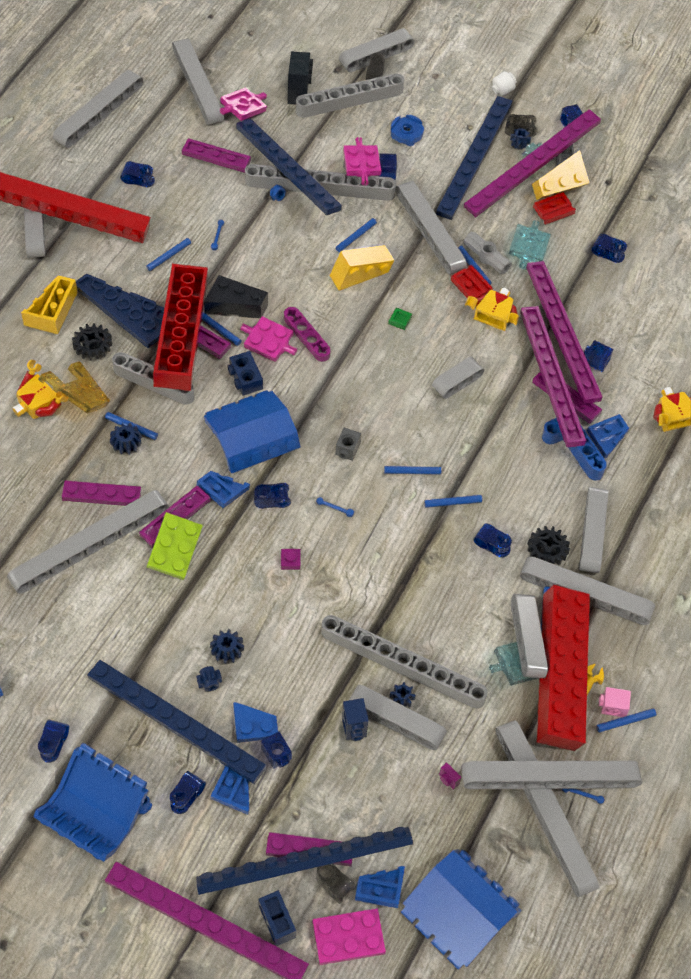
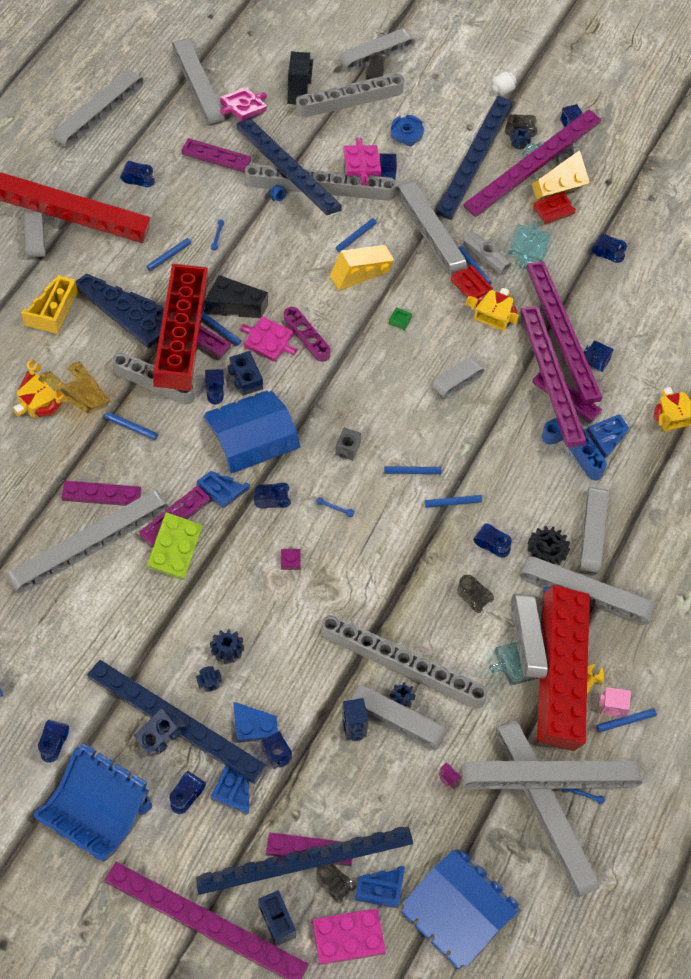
(92, 342): black gear -> none
(125, 438): dark blue gear -> none
(157, 727): none -> dark blue brick
(214, 381): none -> clear blue piece
(477, 595): none -> clear smoke piece

